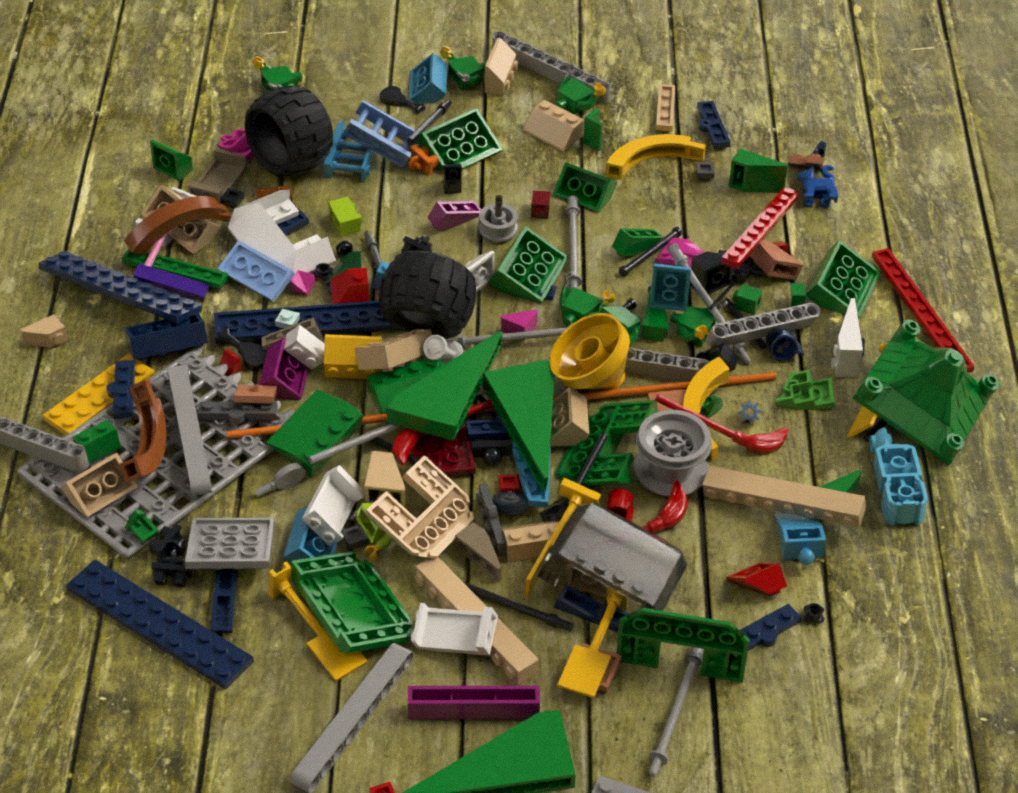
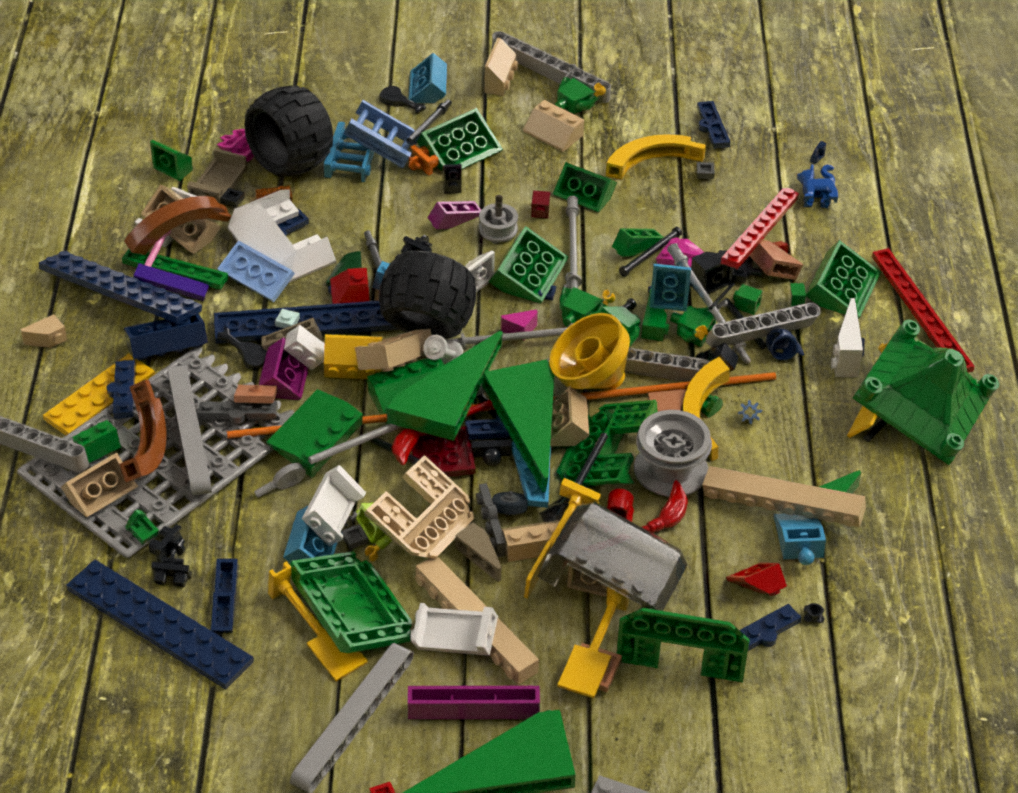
(230, 543): light grey plate -> none
(232, 362): red slope -> none
(276, 76): green torso -> none
(302, 282): dark pink slope -> none
(323, 271): black plate -> none
(344, 248): black plate -> none
(345, 216): lime brick -> none
(383, 477): tan slope -> none
(465, 70): green torso -> none
(509, 483): red tile -> none
(550, 619): black bar -> none
(584, 607): dark blue slope -> none
(593, 130): green panel -> none
(658, 756): light grey bar -> none
(665, 107): tan plate -> none
(756, 173): green slope -> none
(756, 443): red piece -> none
(798, 160): nougat plate -> none
(806, 394): bright green slope -> none
(898, 480): medium azure brick -> none

